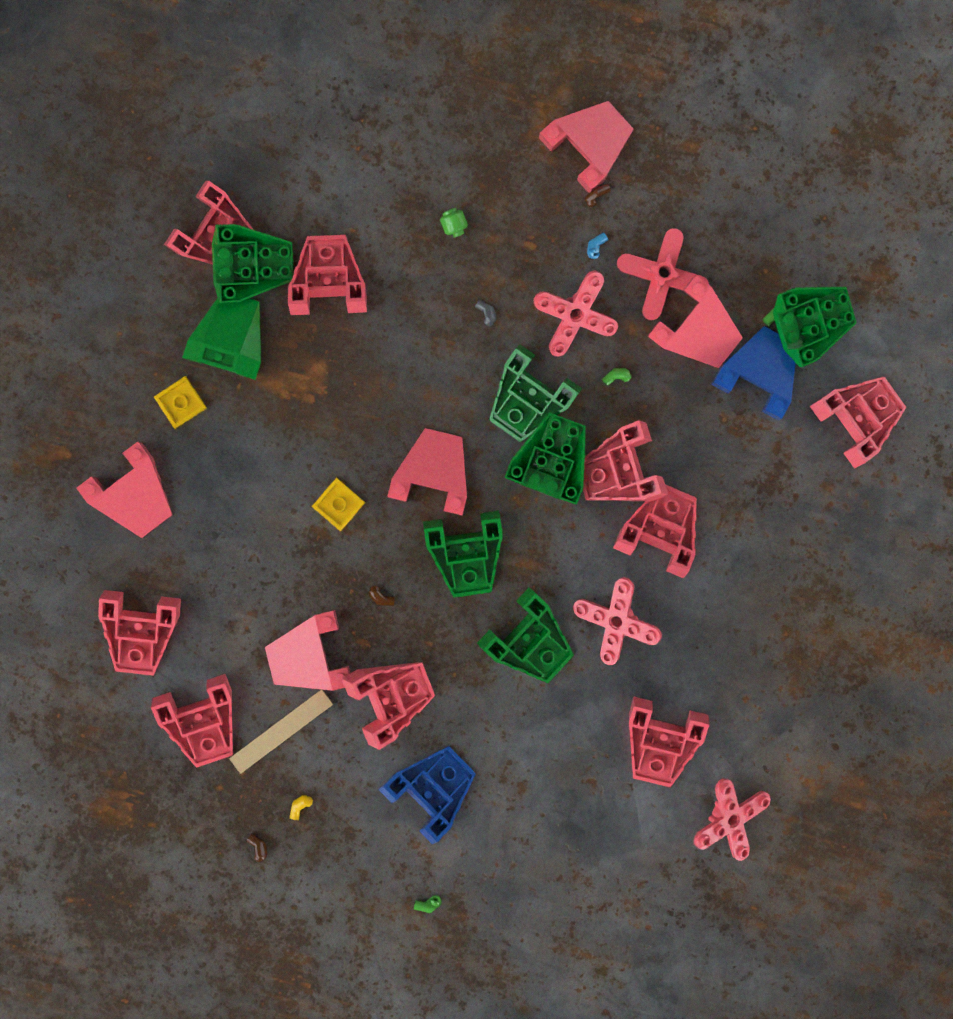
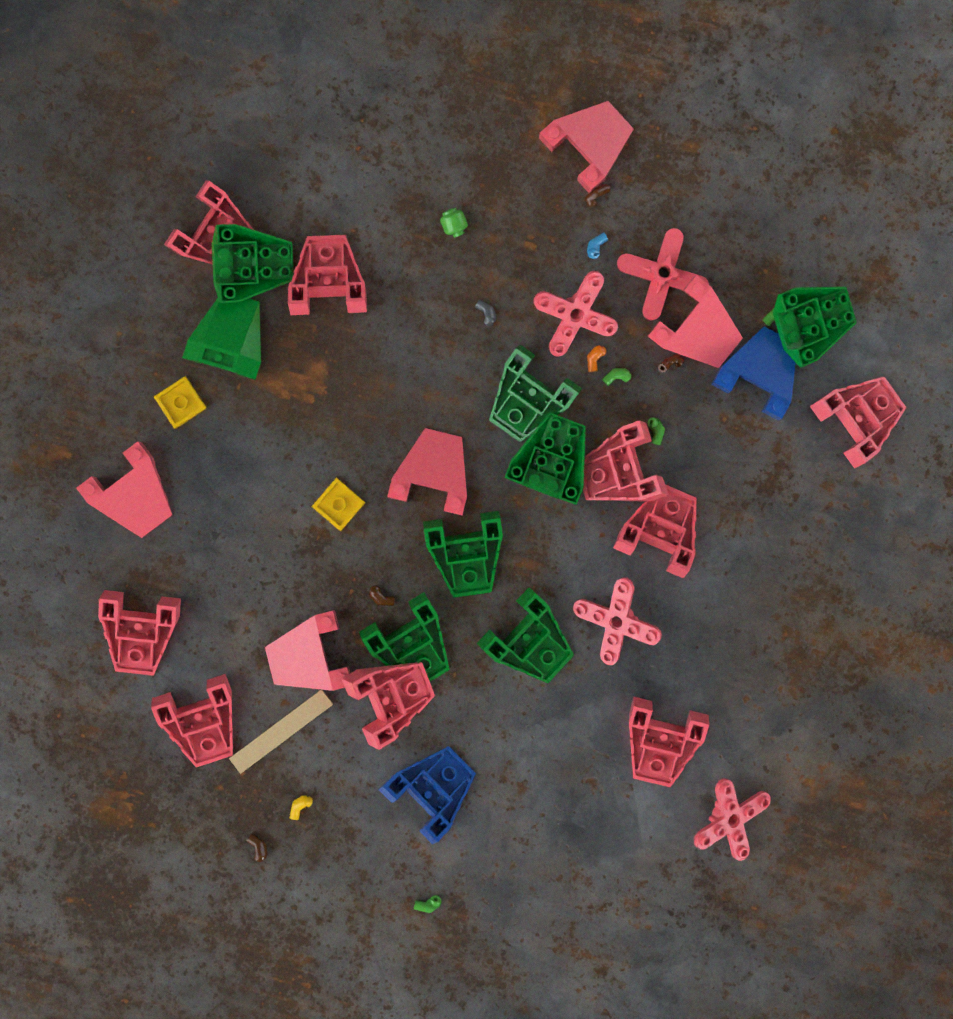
(413, 642): none -> green wedge
(593, 356): none -> orange arm
(658, 430): none -> bright green arm
(668, 362): none -> reddish brown arm

